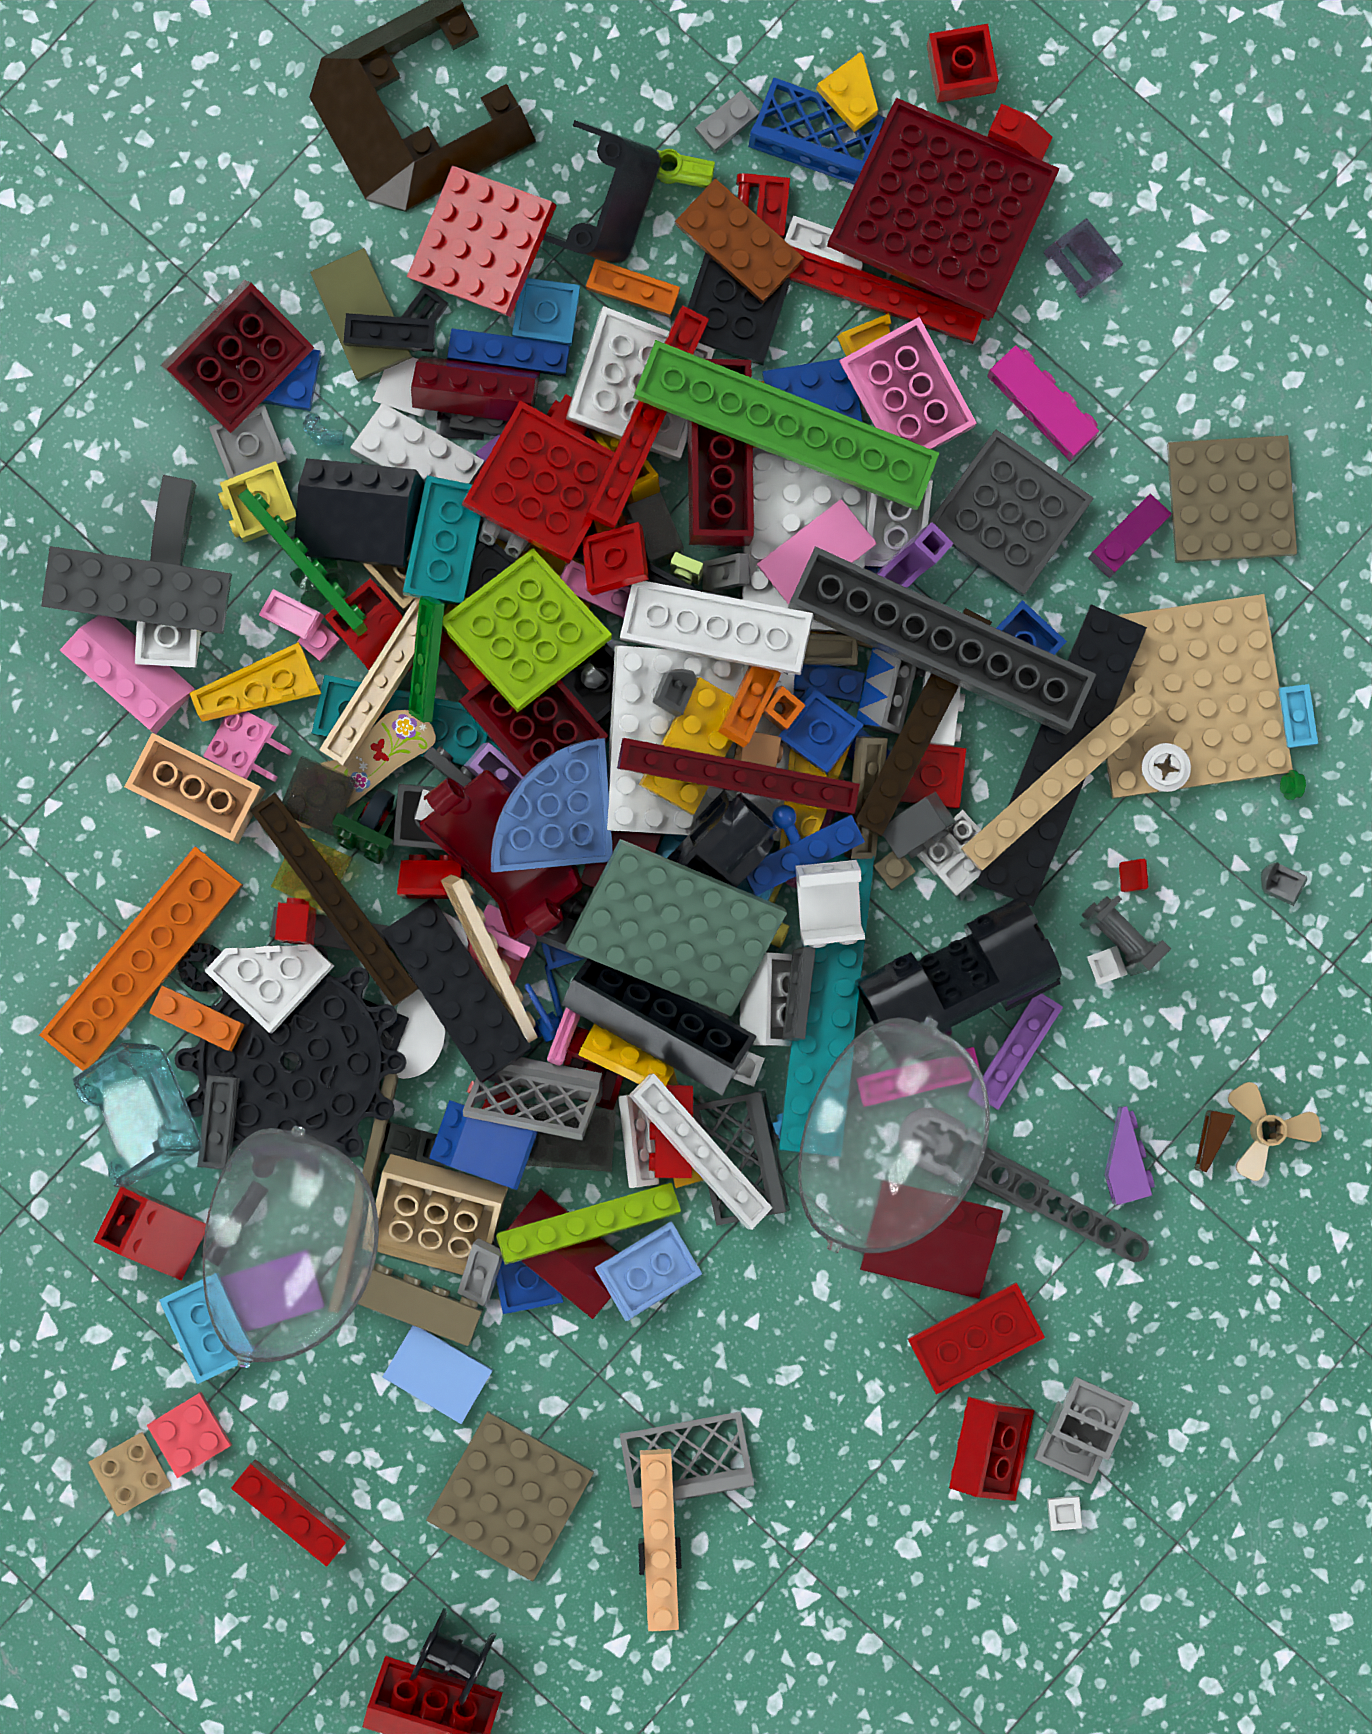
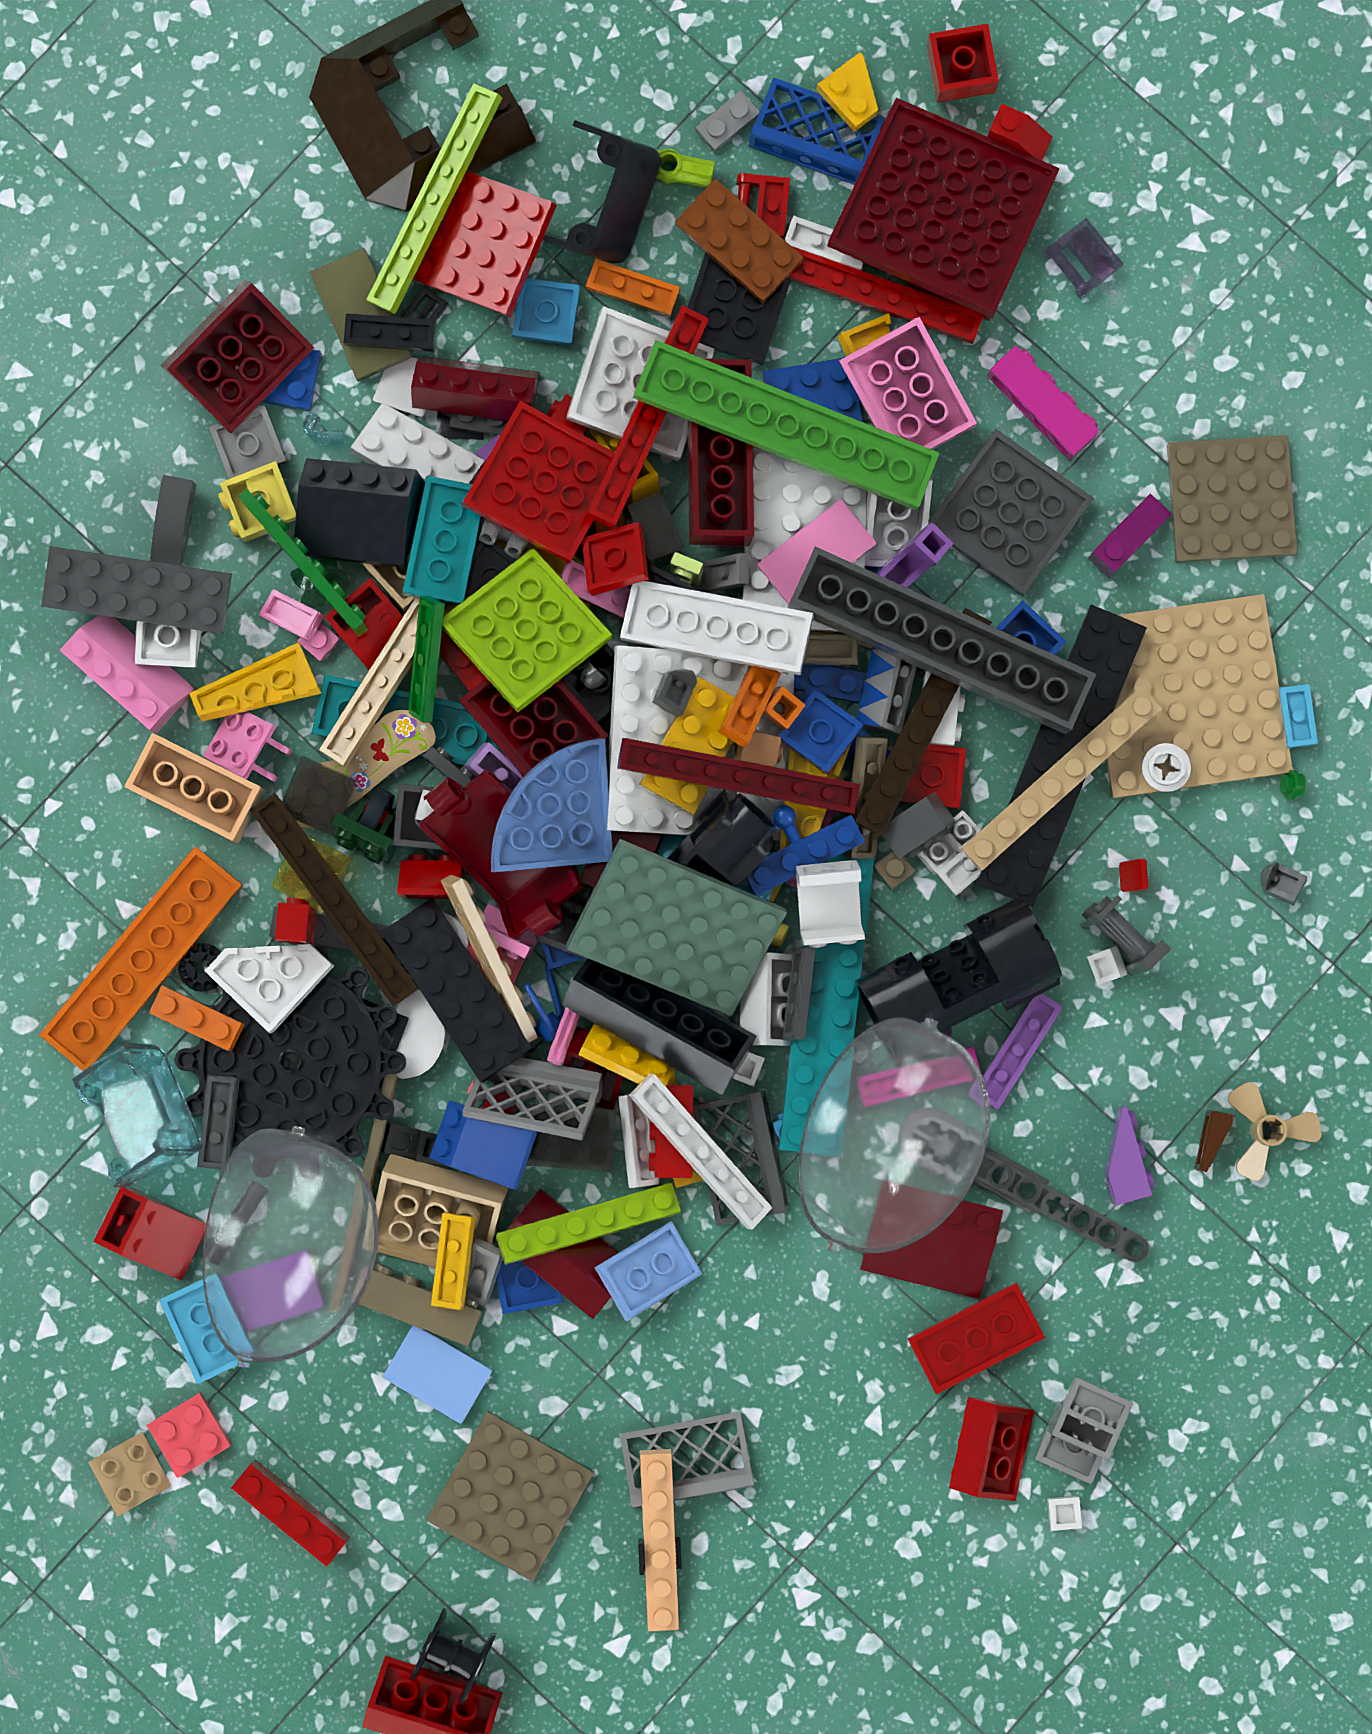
(434, 198): none -> lime plate
(453, 1261): none -> yellow plate
(509, 352): blue plate -> none

